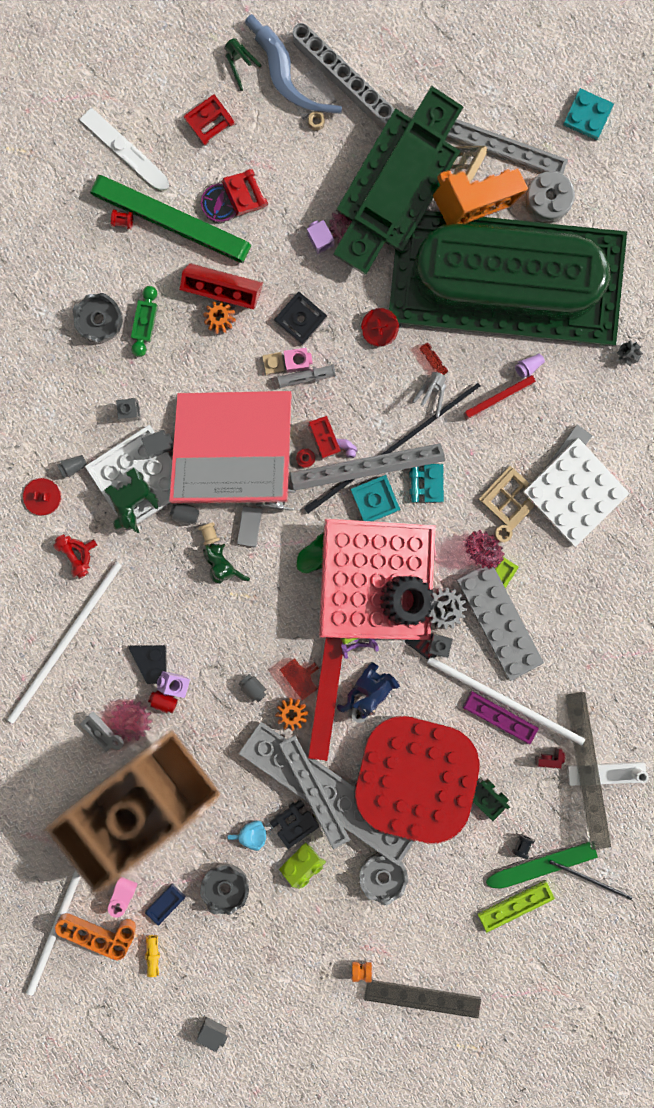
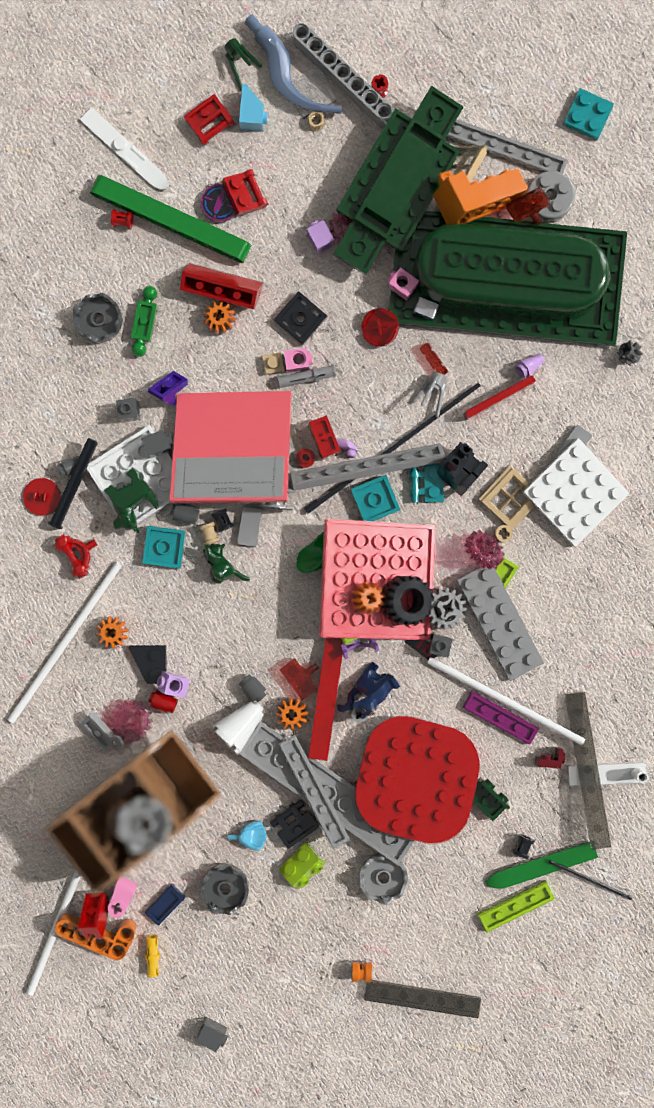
(73, 483): none -> black axle
(94, 915): none -> red hinge
(110, 624): none -> orange gear
(134, 834): none -> light grey plate
(164, 547): none -> teal plate
(168, 387): none -> dark purple slope
(222, 520): none -> black bush
(239, 726): none -> white cone
(251, 111): none -> medium azure slope
(373, 593): none -> orange gear
(382, 82): none -> red bush
(406, 291): none -> bright pink brick
(426, 308): none -> flat silver piece
(461, 468): none -> black hips
(528, 205): none -> clear red plate

